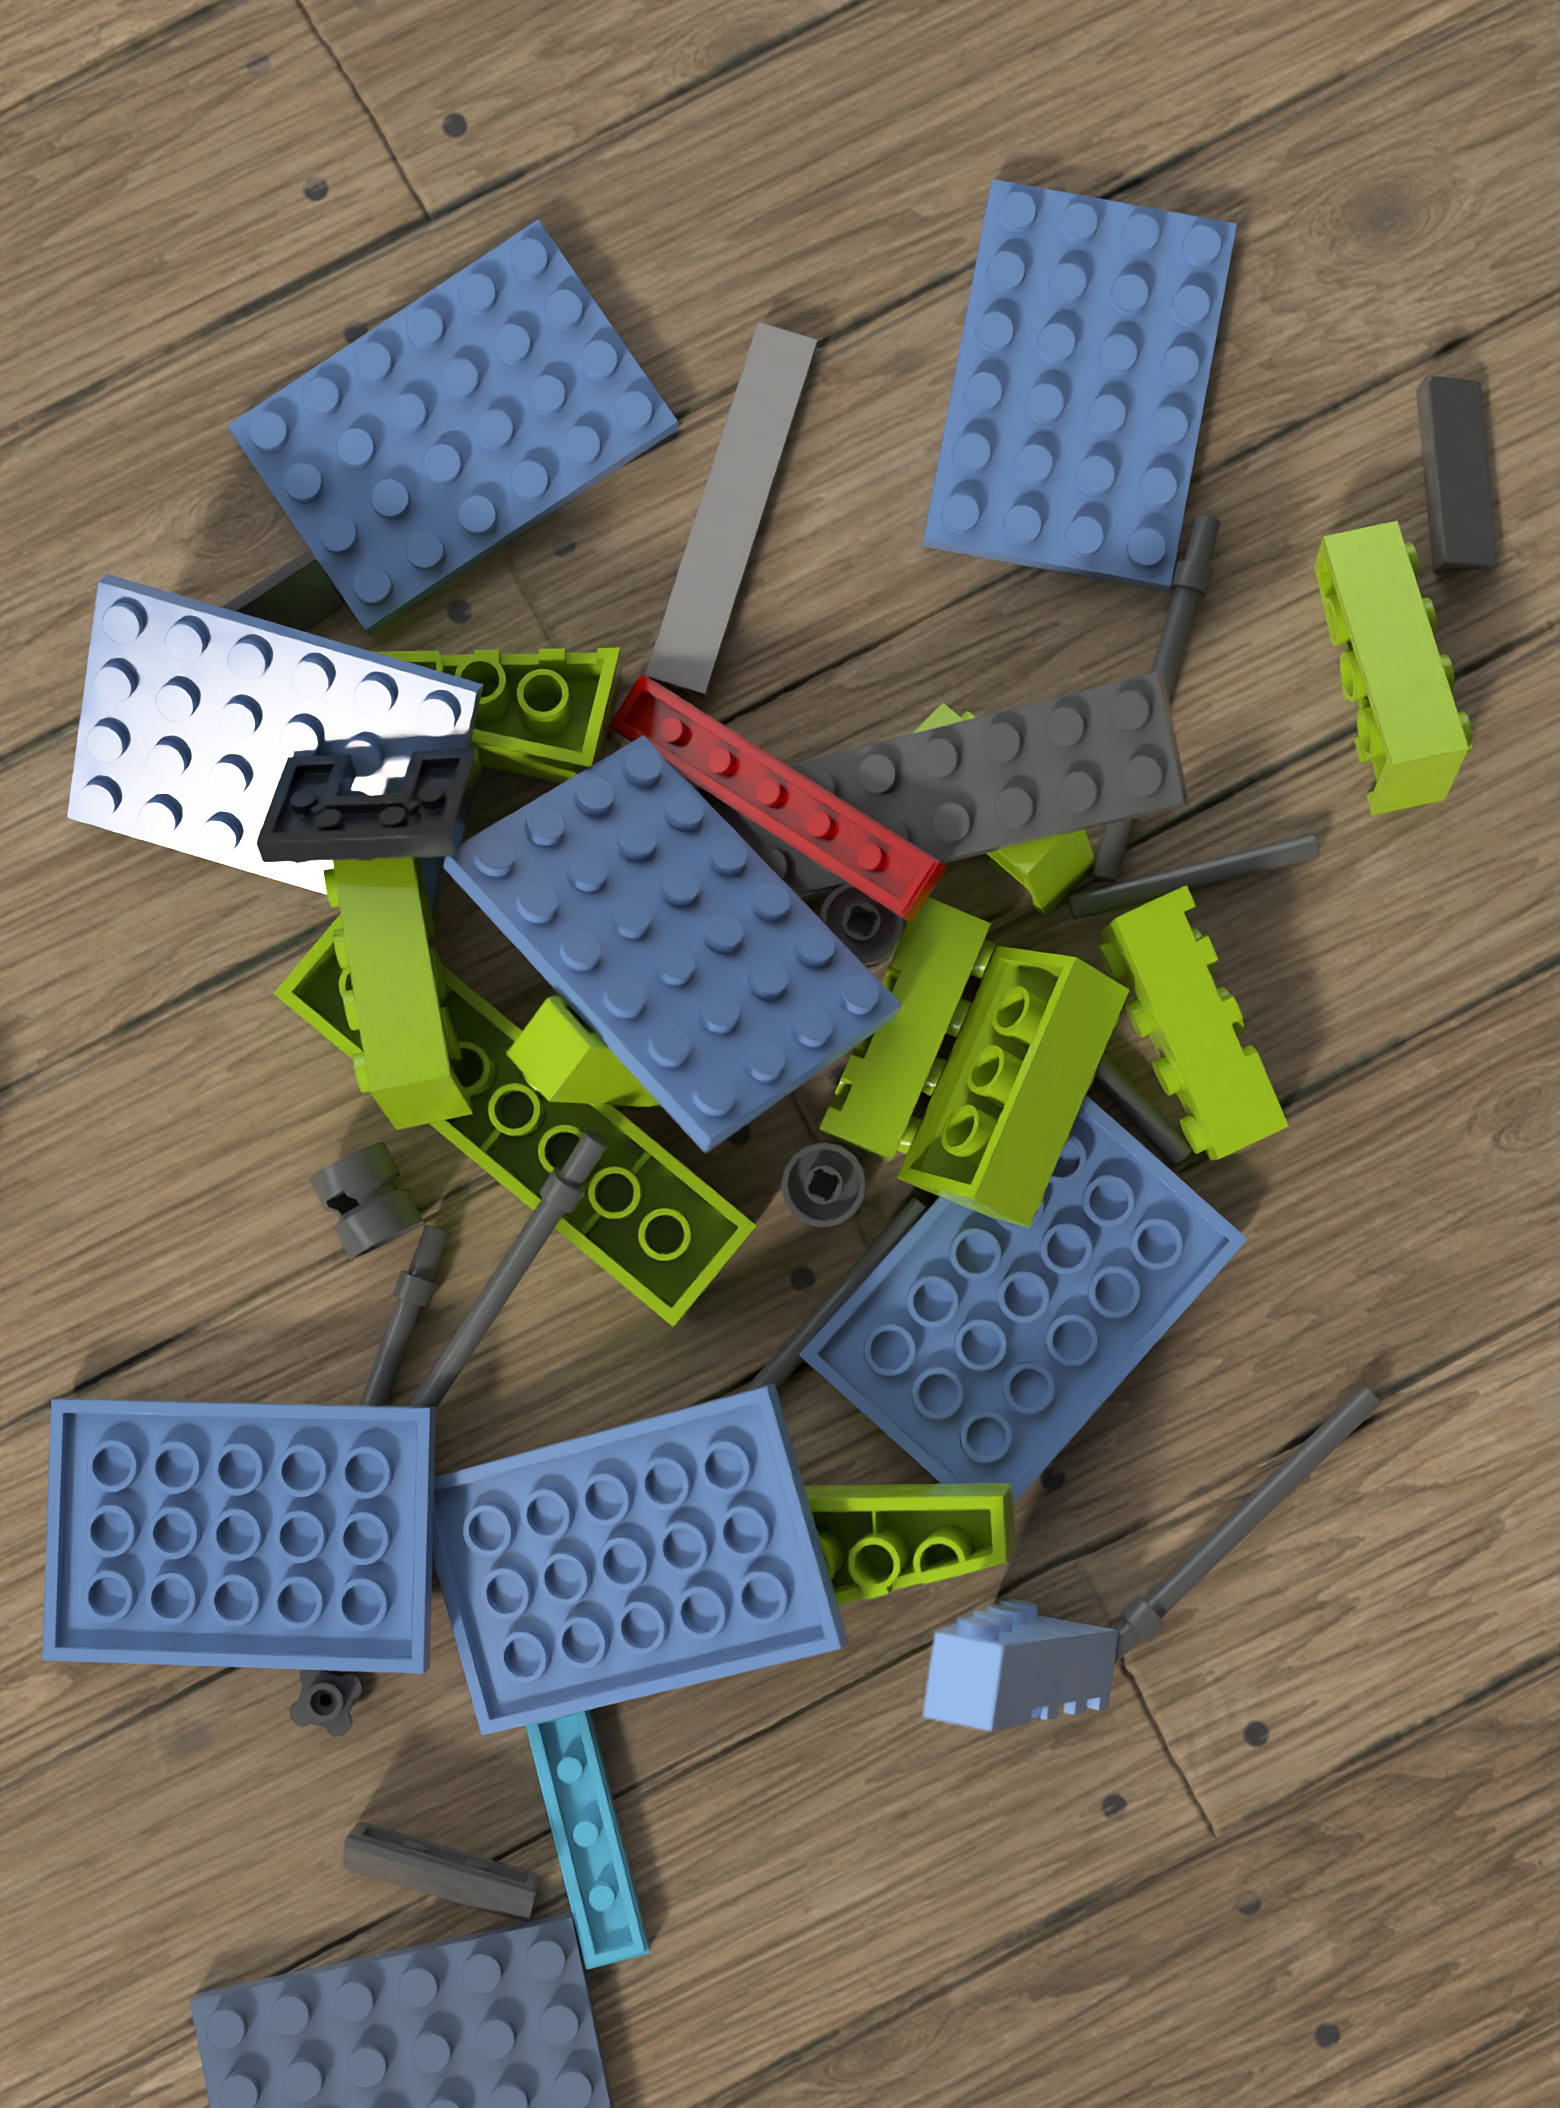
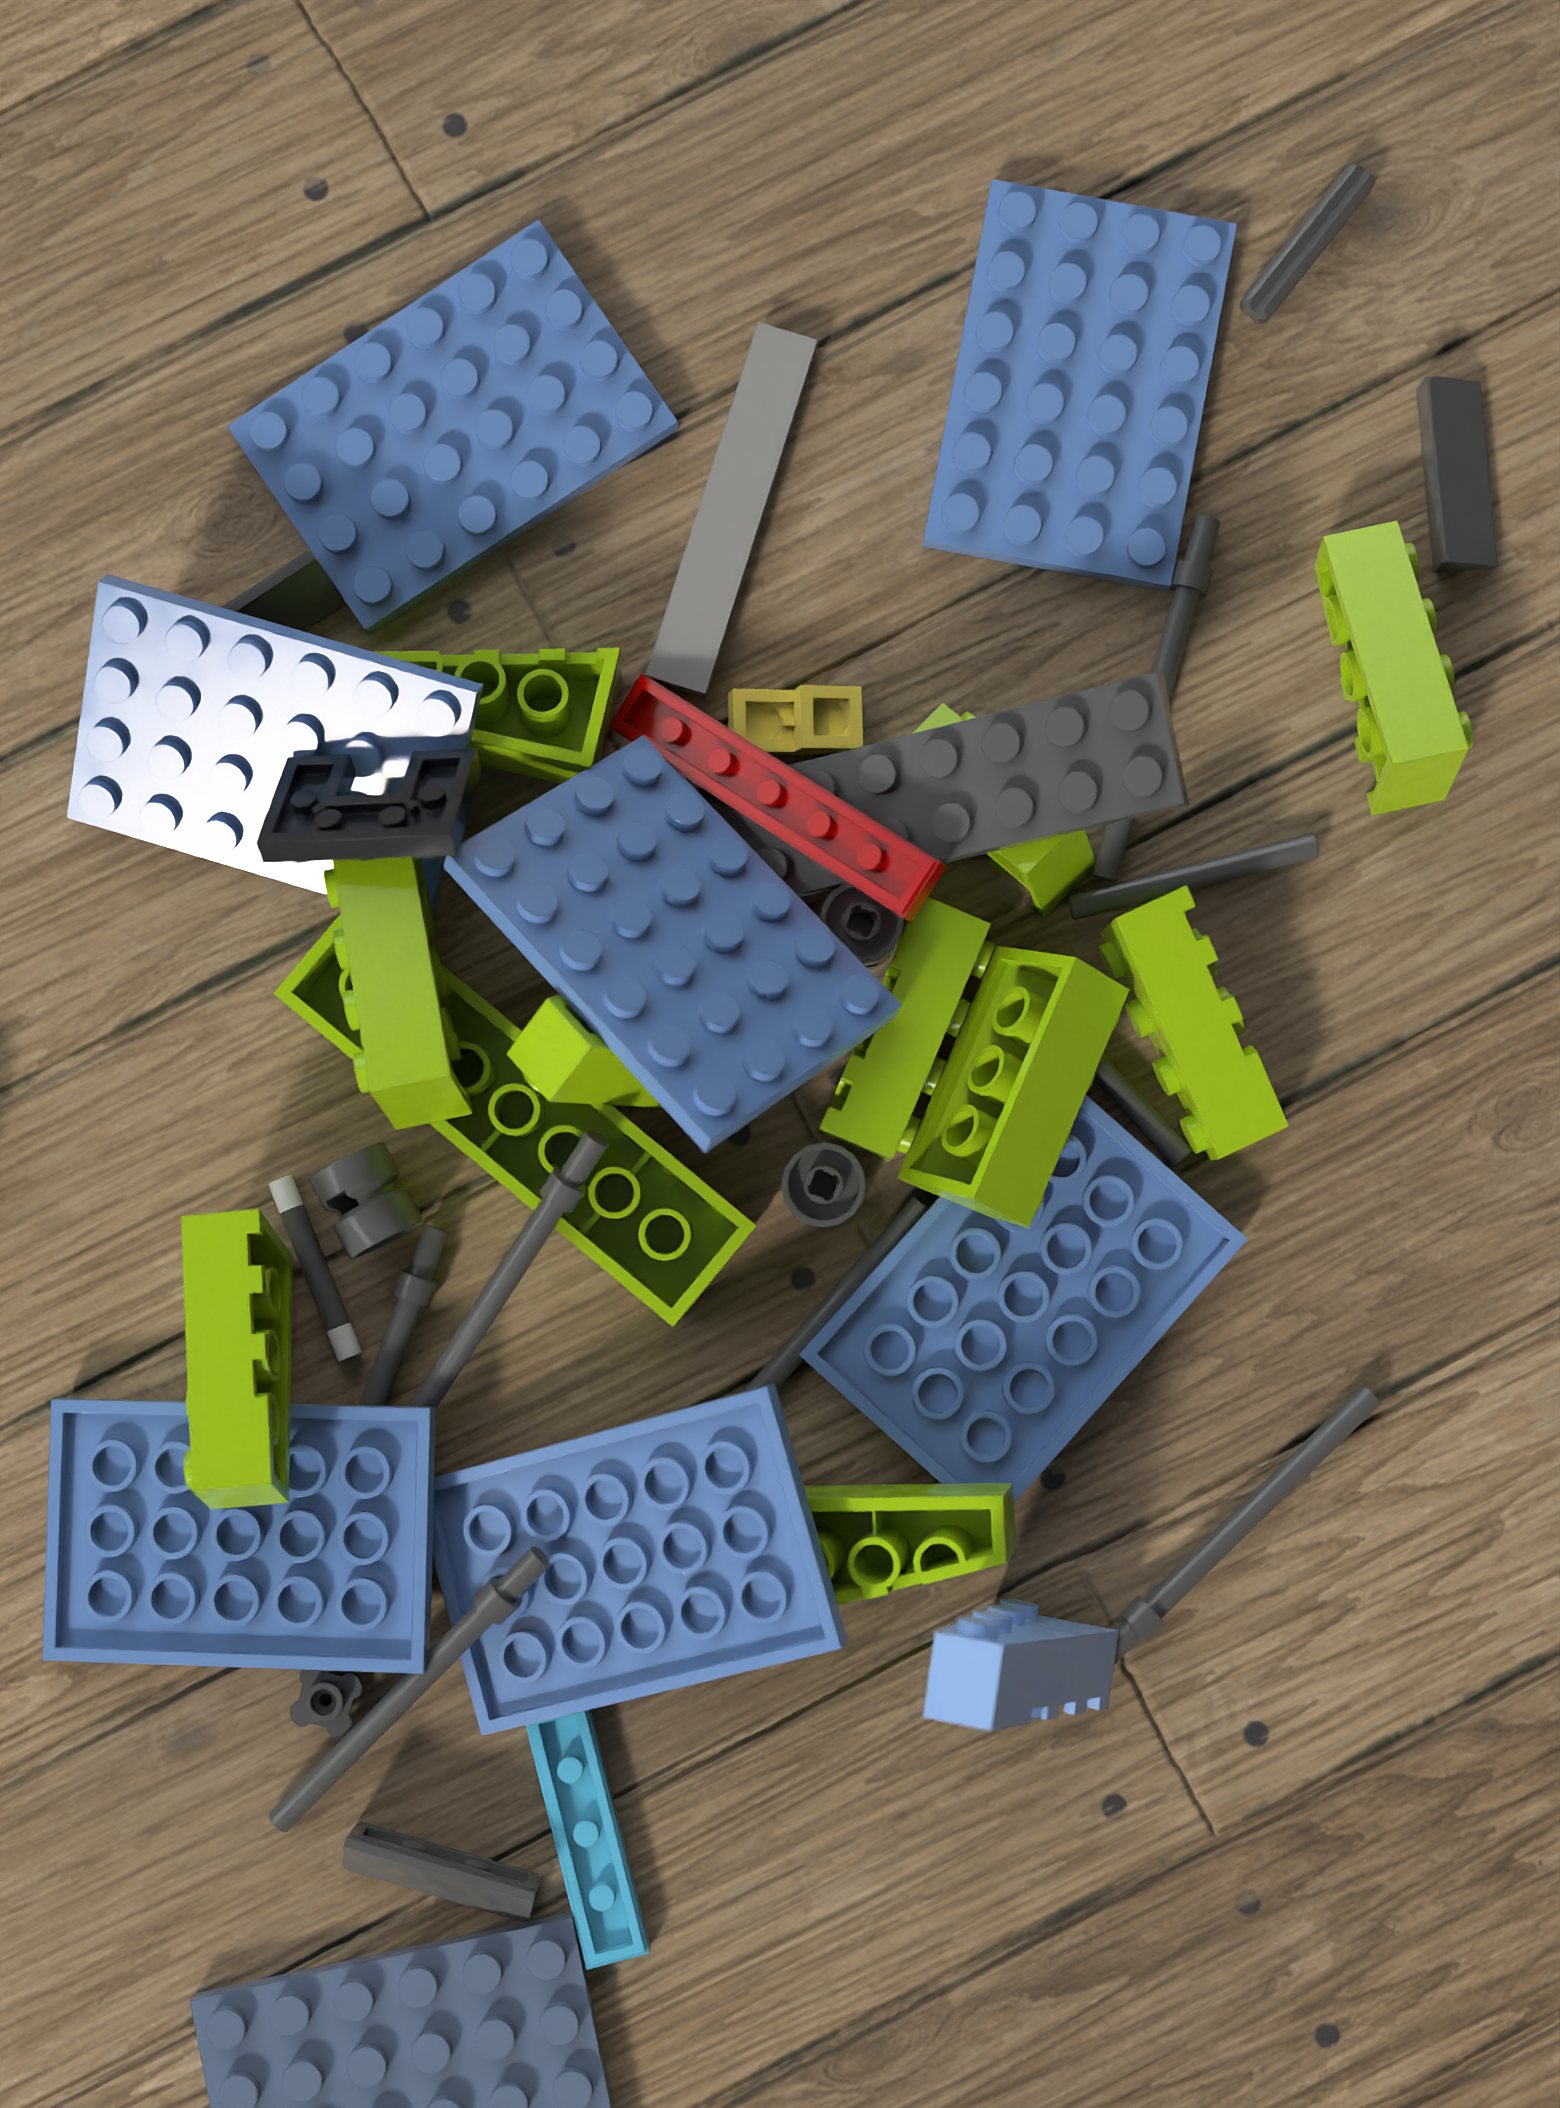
(237, 1358): none -> lime wedge
(315, 1268): none -> dark grey bar
(492, 1605): none -> dark grey bar
(798, 720): none -> light yellow slope
(1307, 243): none -> dark grey axle

